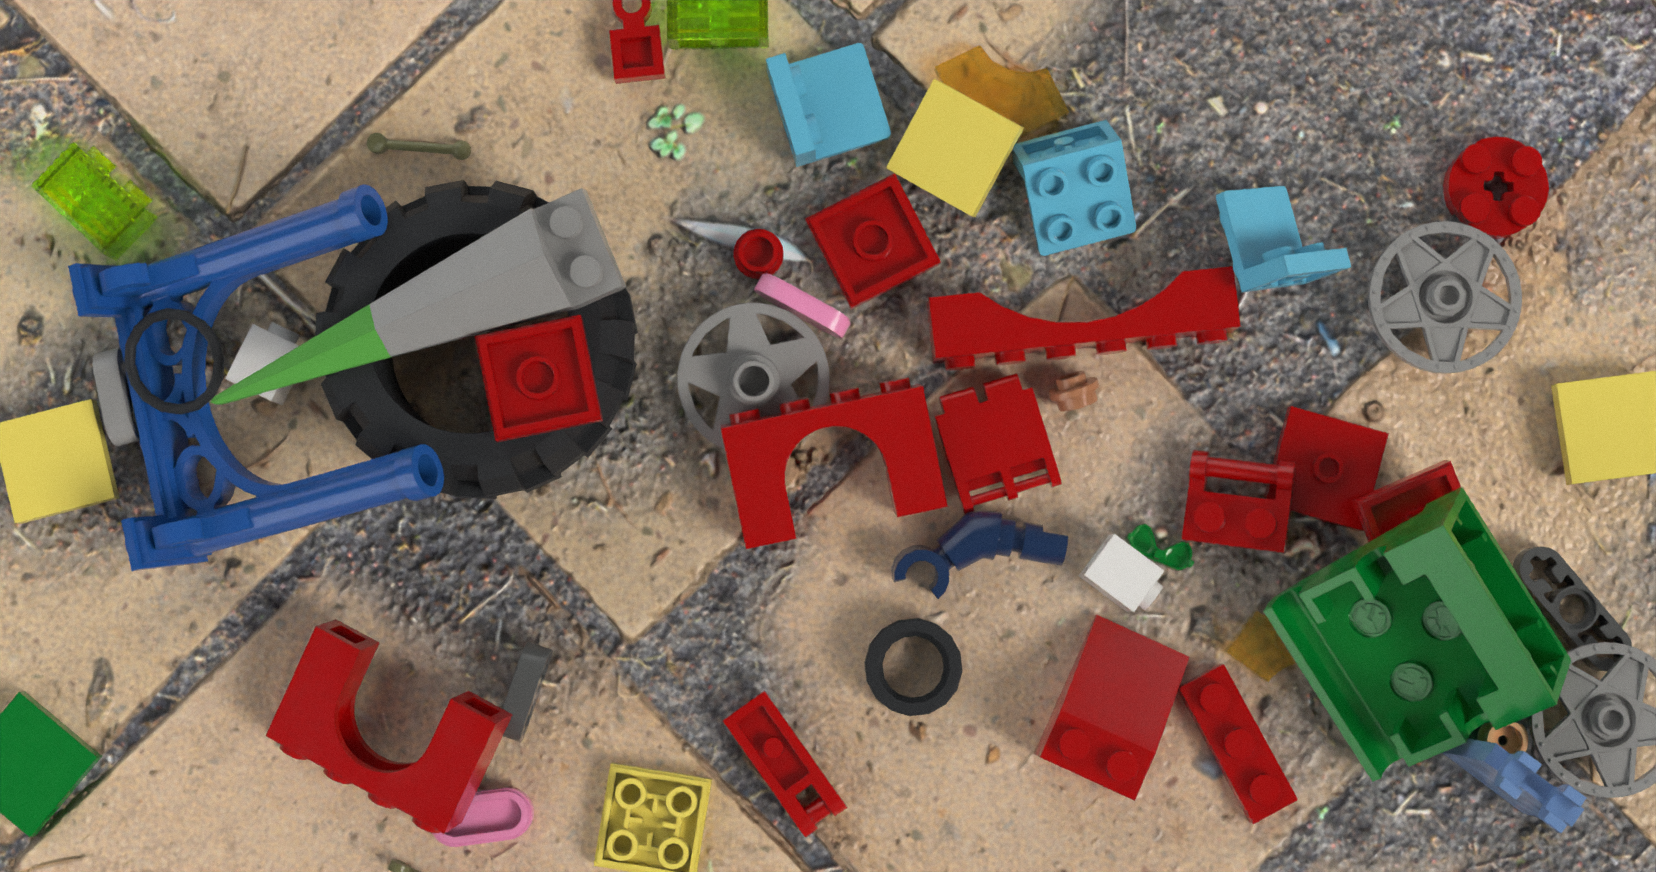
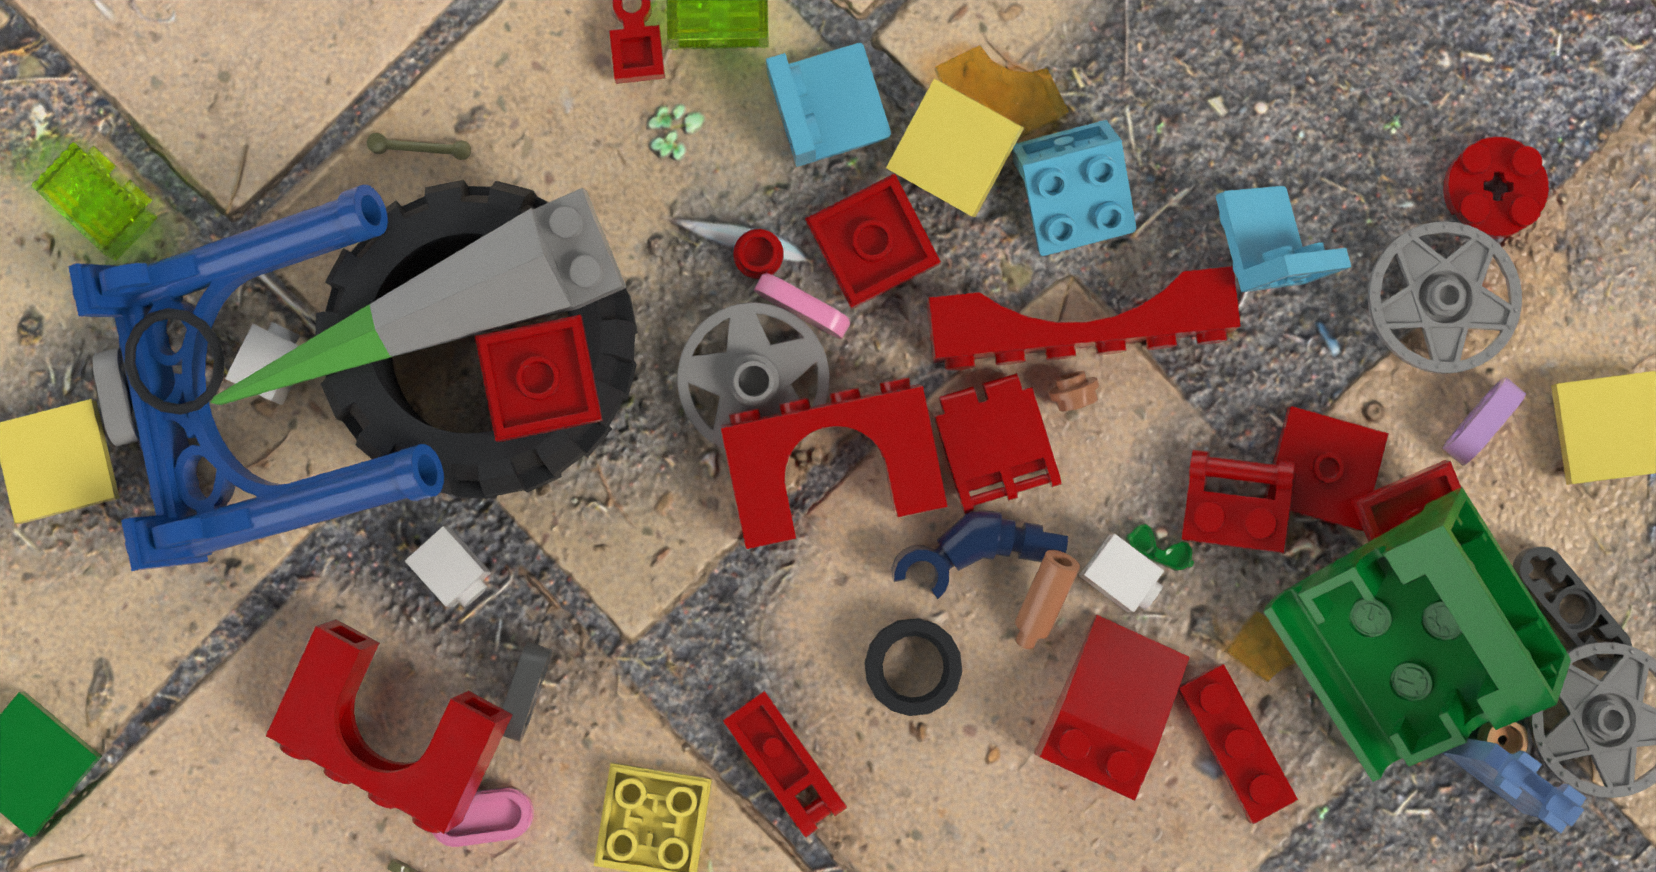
(449, 568): none -> white brick
(1045, 597): none -> nougat cylinder
(1484, 421): none -> lavender beam

